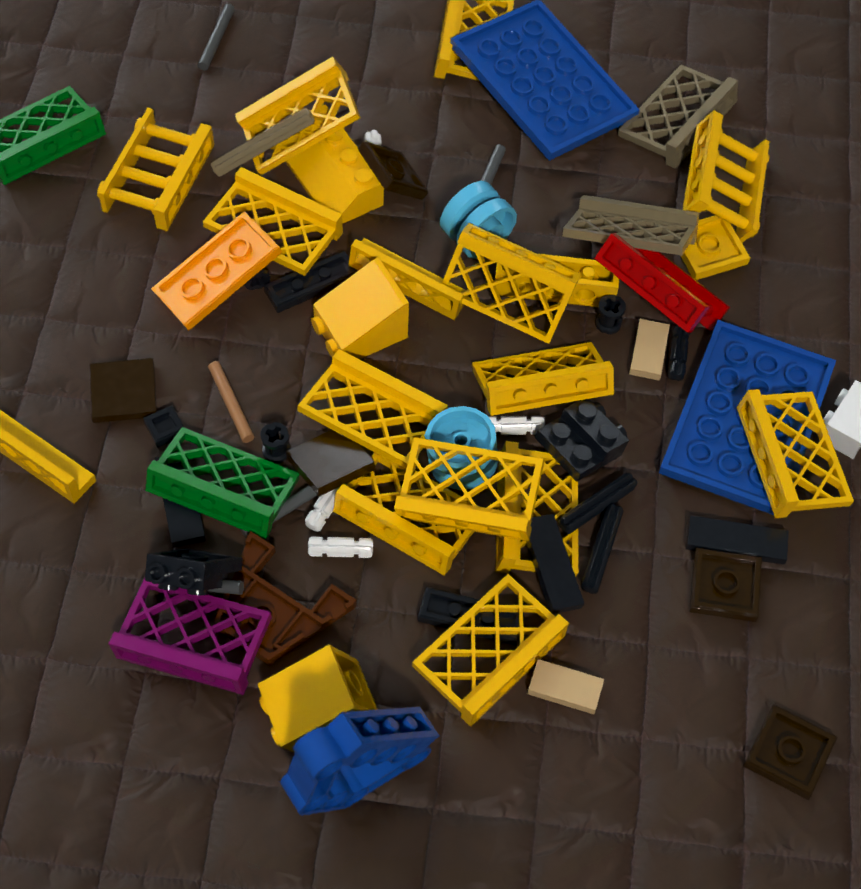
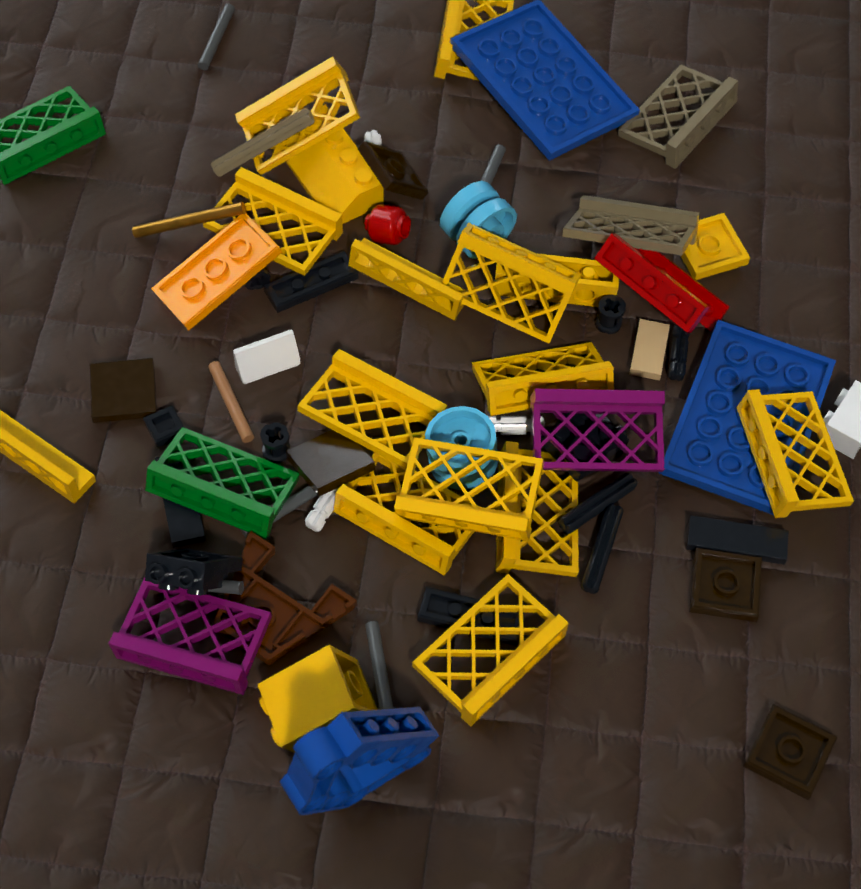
(175, 186): yellow fence -> none
(189, 219): none -> pearl gold bar
(266, 357): none -> white slope
(340, 547): white axle -> none
(363, 313): yellow slope -> none
(379, 665): none -> dark grey bar
(387, 224): none -> red head
(553, 566): black tile -> none
(565, 686): tan tile -> none
(599, 402): none -> magenta fence
(703, 179): yellow fence -> none

